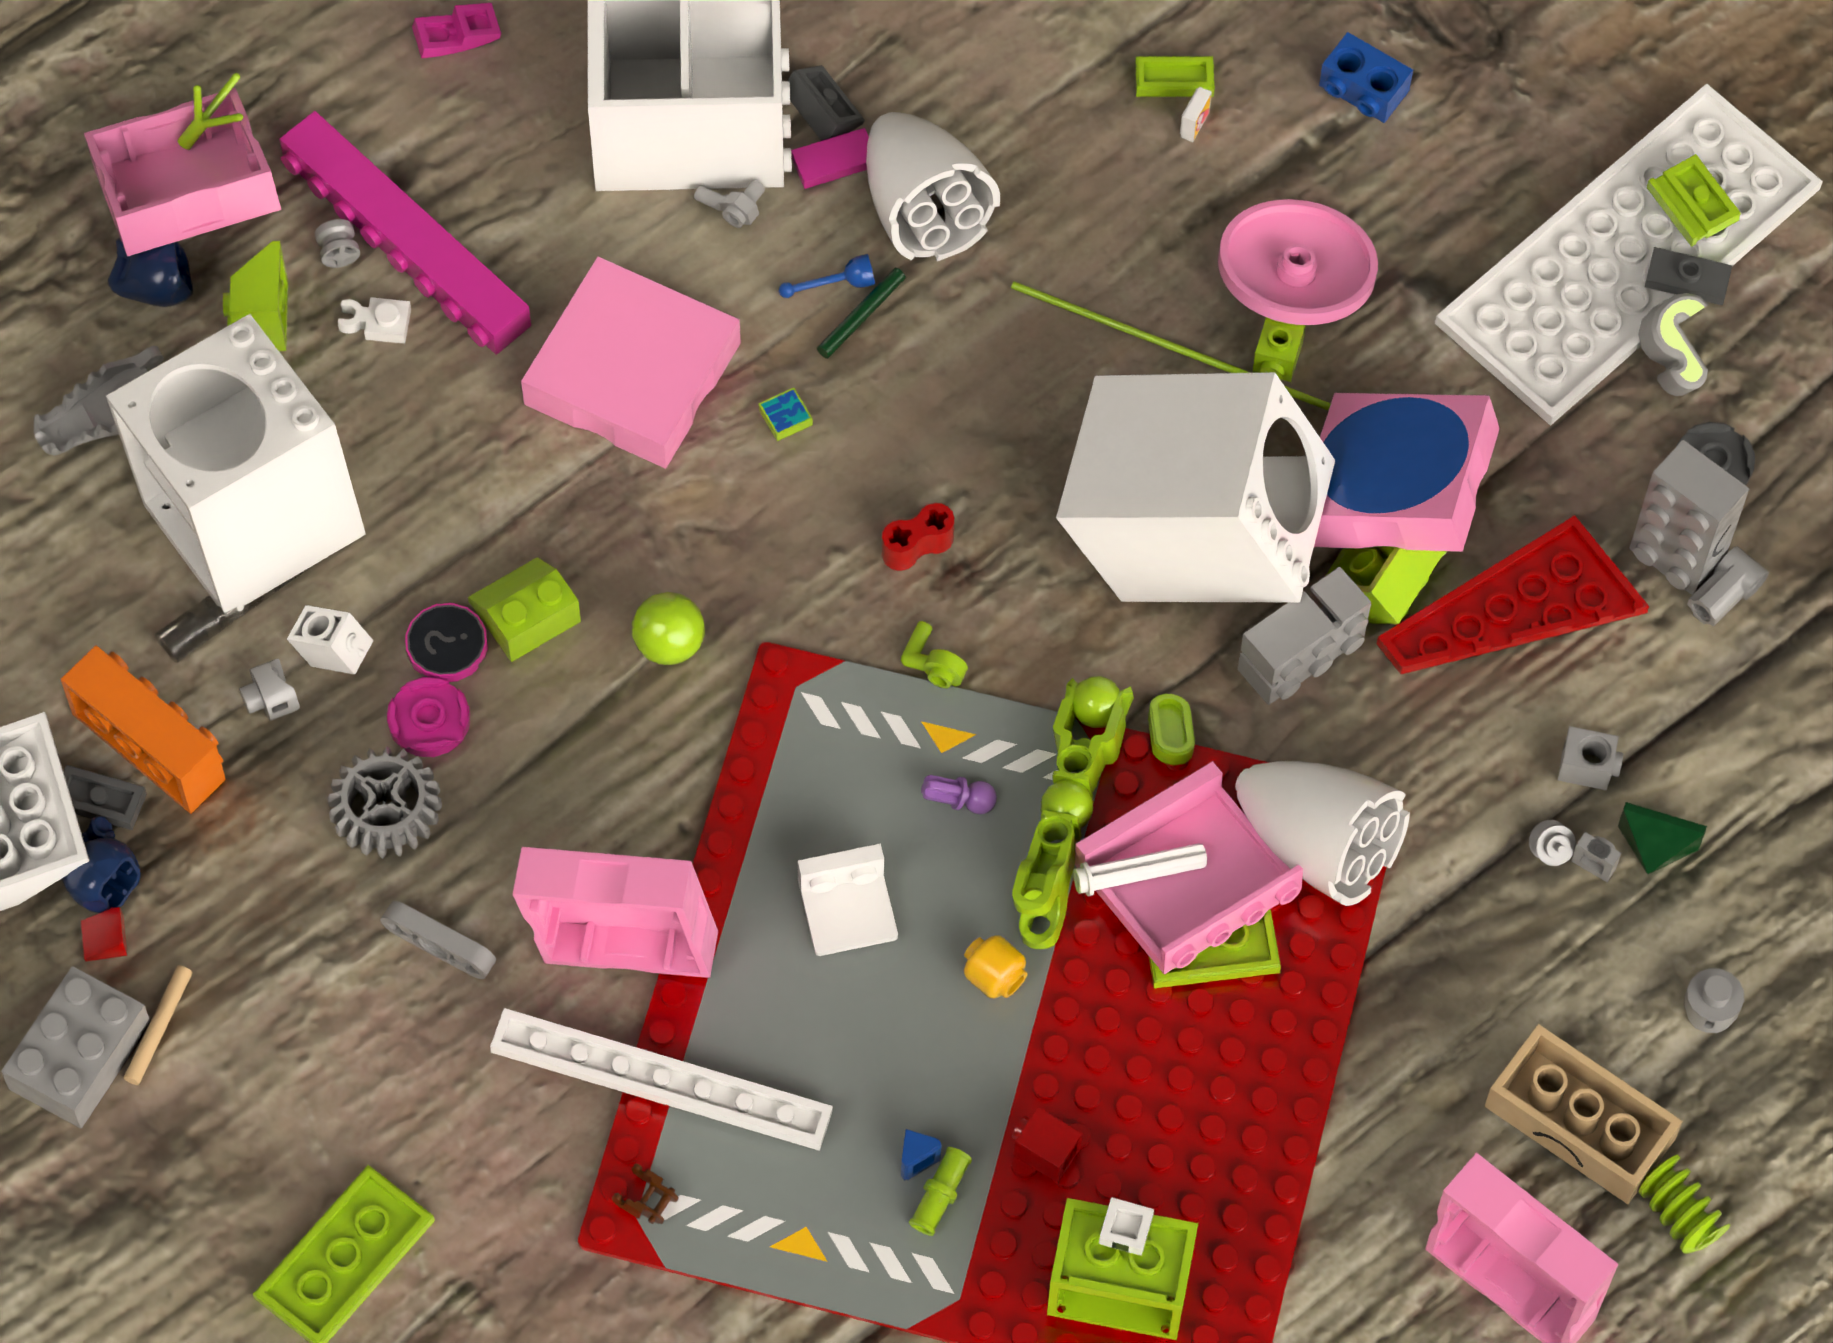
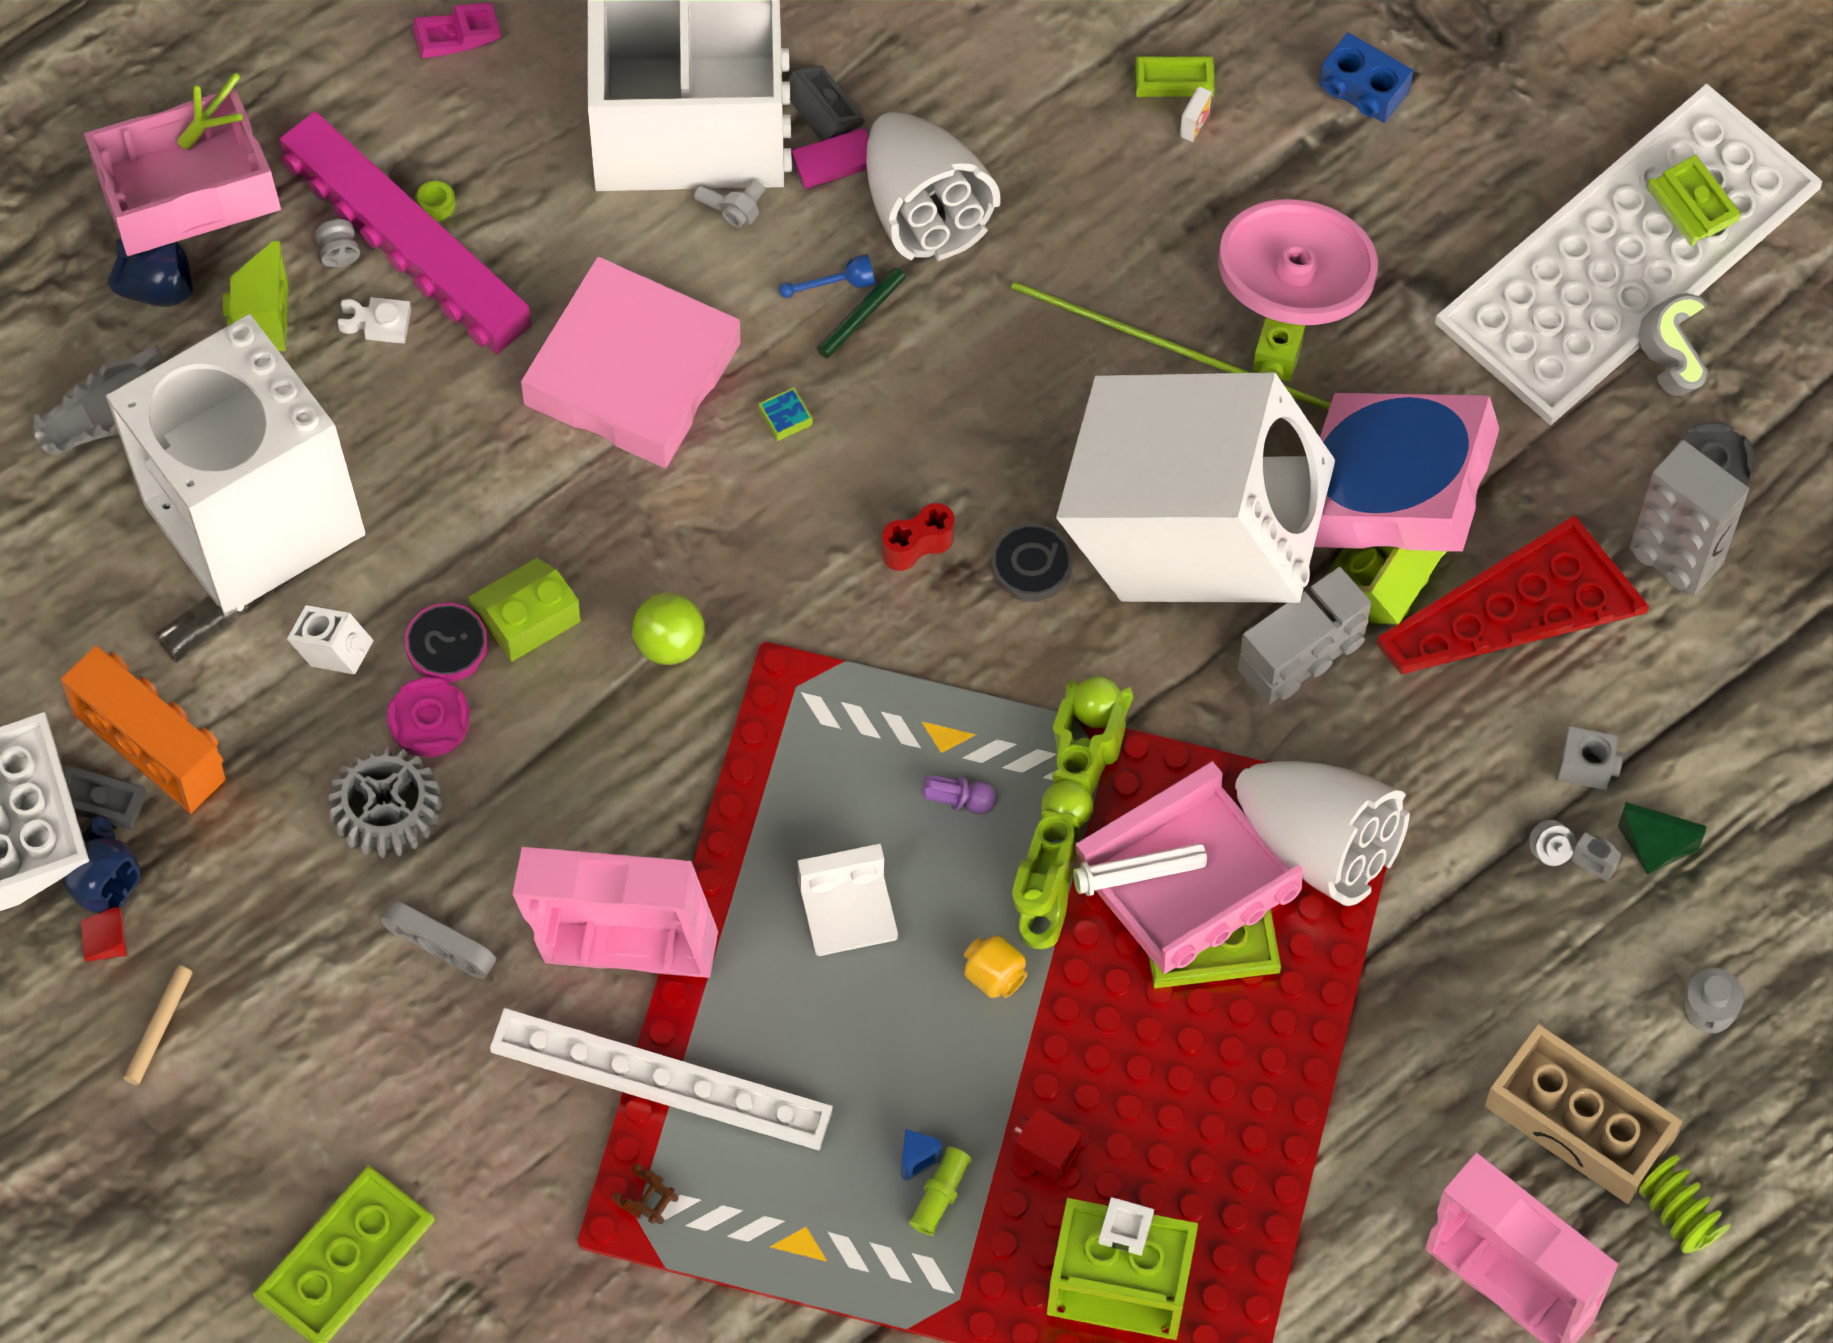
(76, 1047): light grey brick -> none
(269, 691): light grey piece -> none
(436, 199): none -> lime tile
(941, 666): lime plate -> none
(1031, 562): none -> black tile
(1171, 729): lime tile -> none
(1689, 274): dark grey plate -> none
(1733, 579): light grey piece -> none

